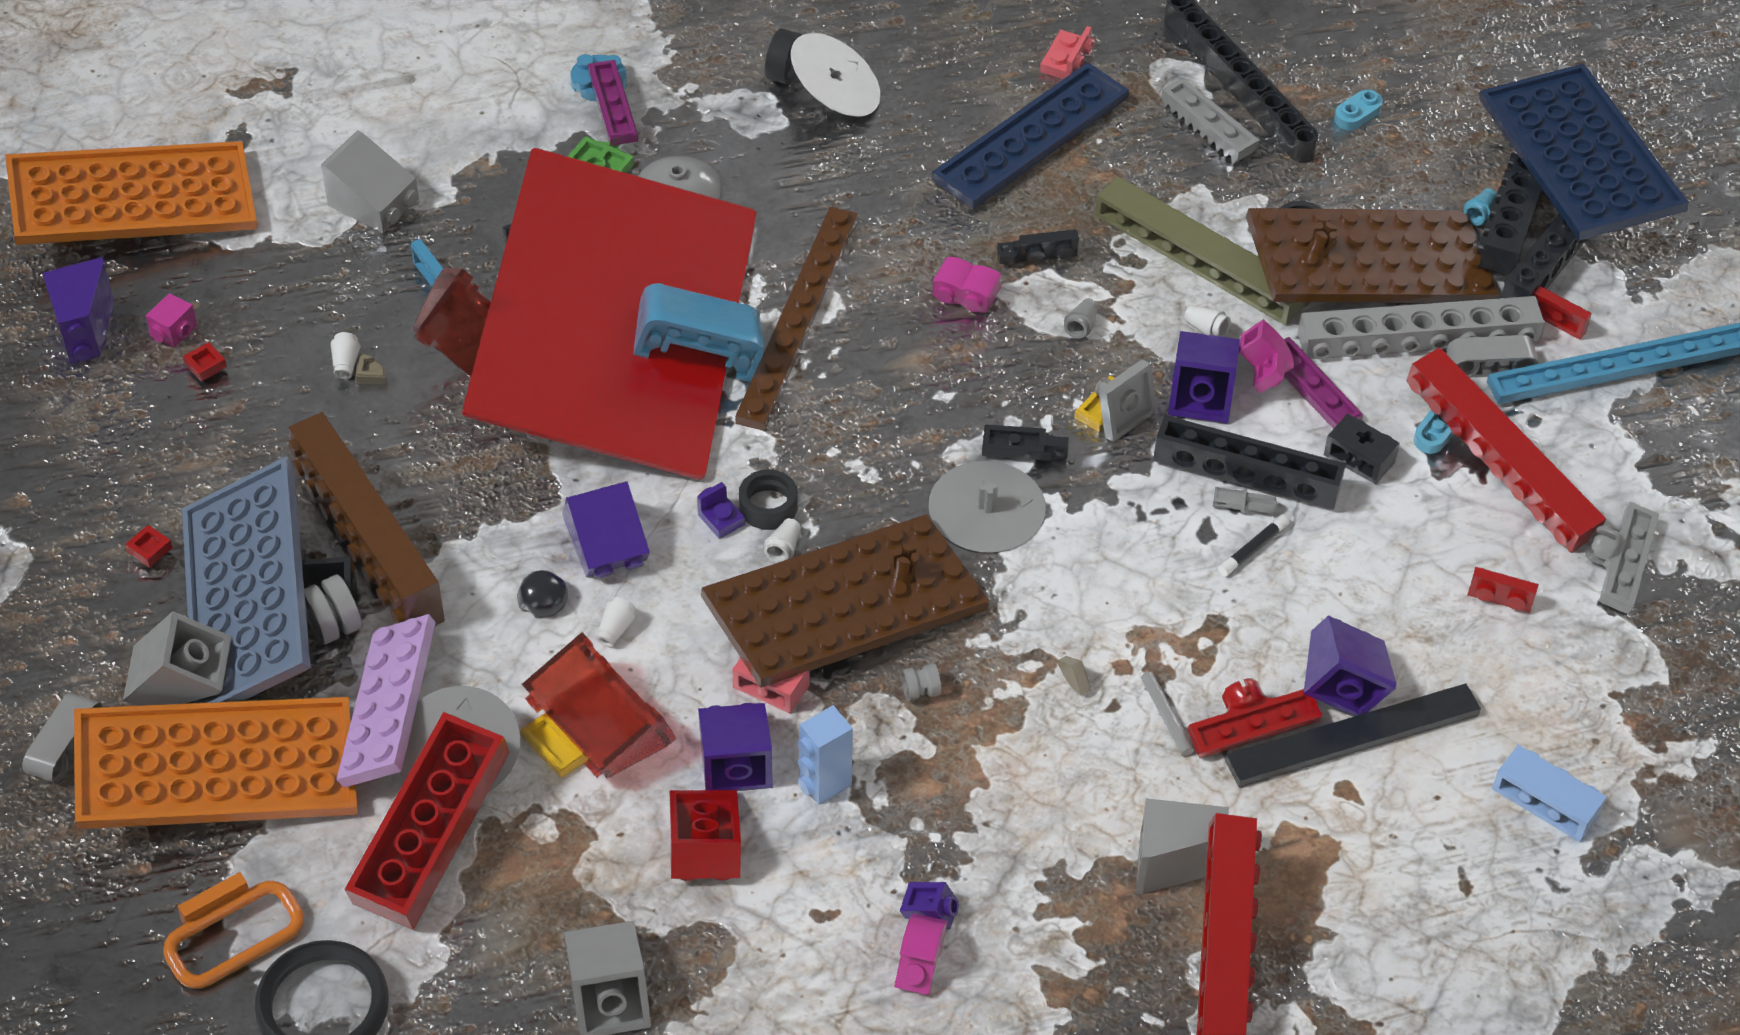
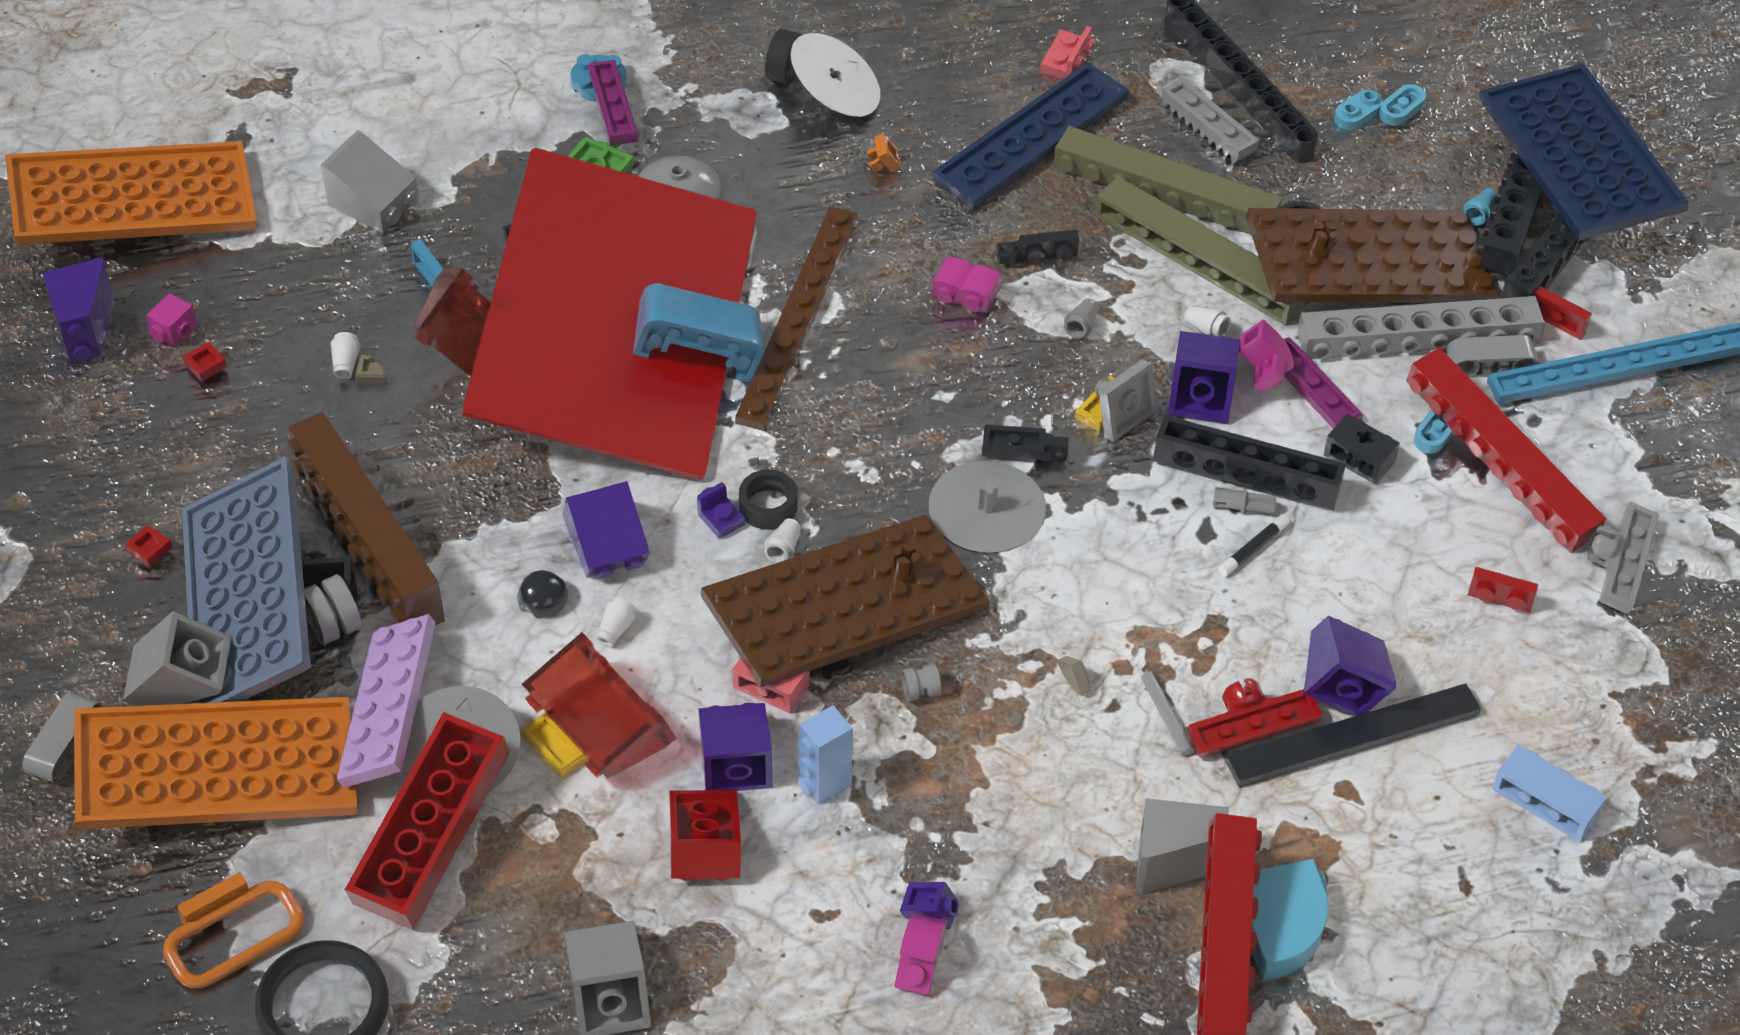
(884, 154): none -> orange tile
(1169, 181): none -> olive brick
(1288, 917): none -> medium azure brick
(1402, 104): none -> medium azure plate

